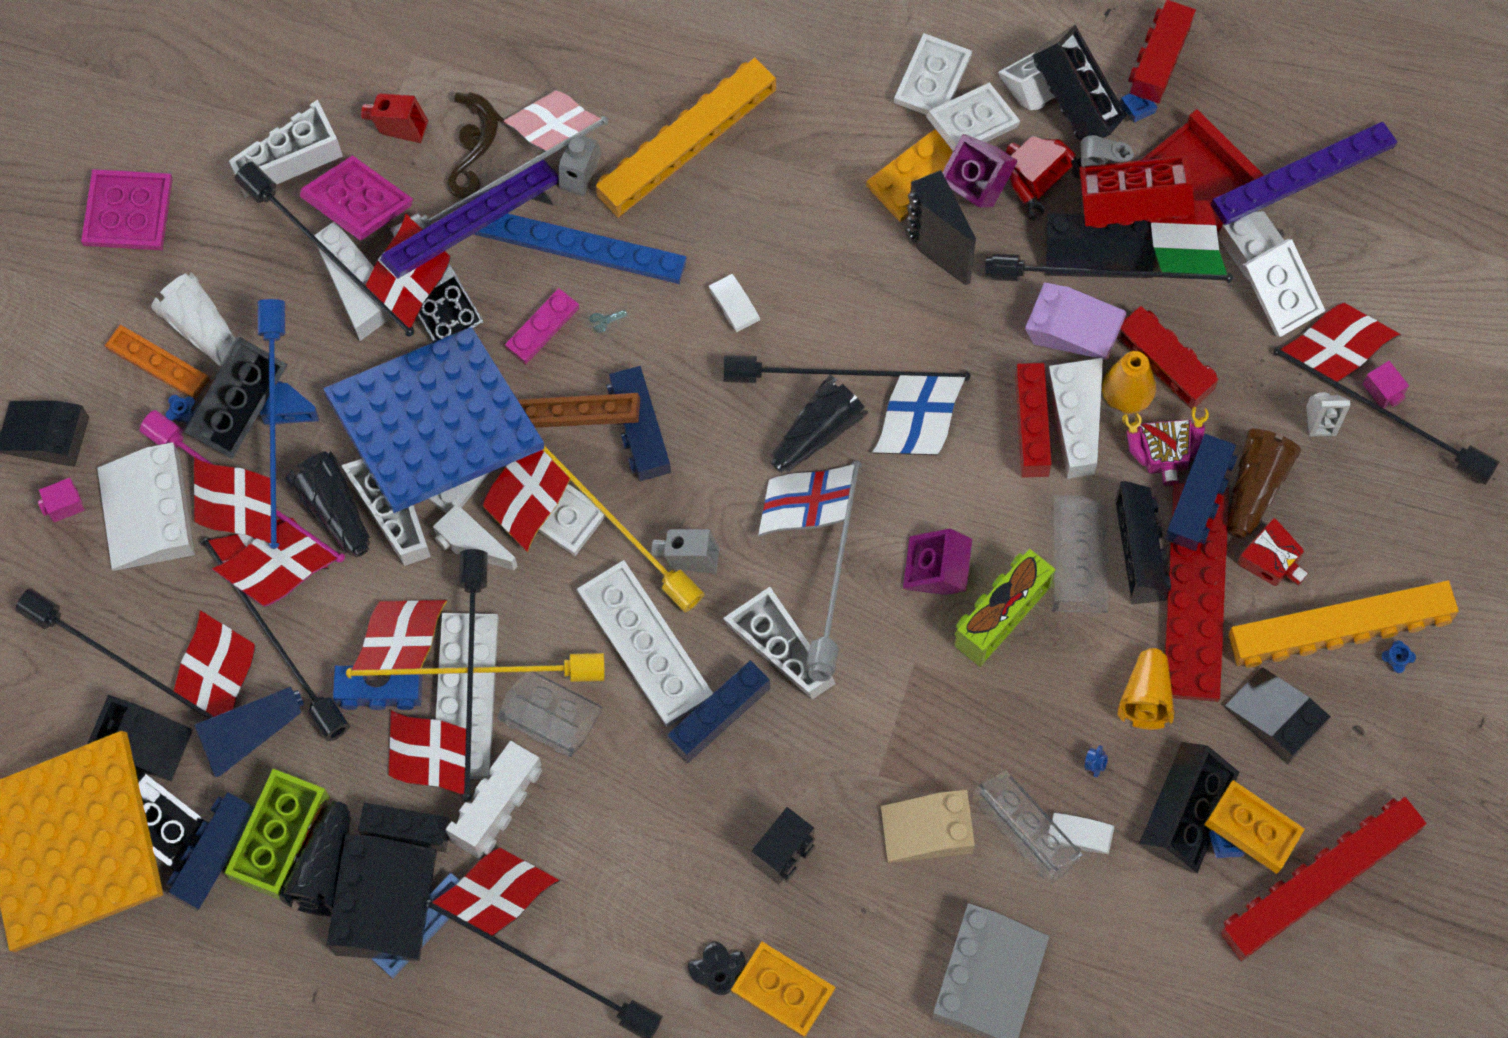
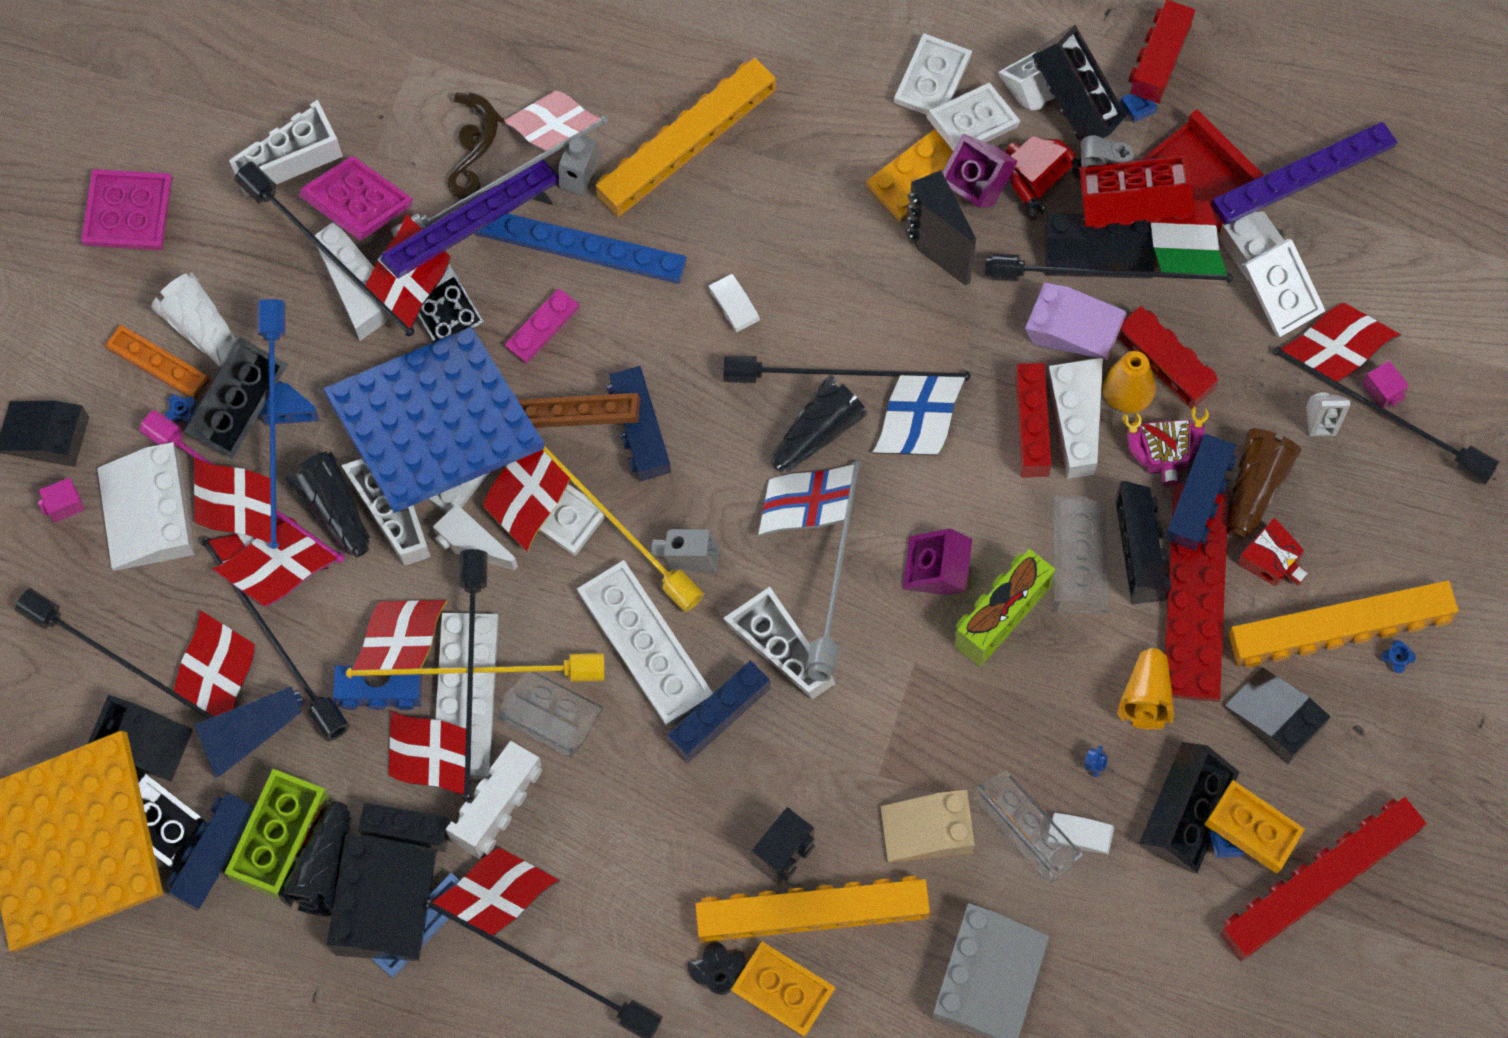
(397, 116): red torso -> none
(605, 320): clear light blue hand -> none
(812, 910): none -> light orange brick

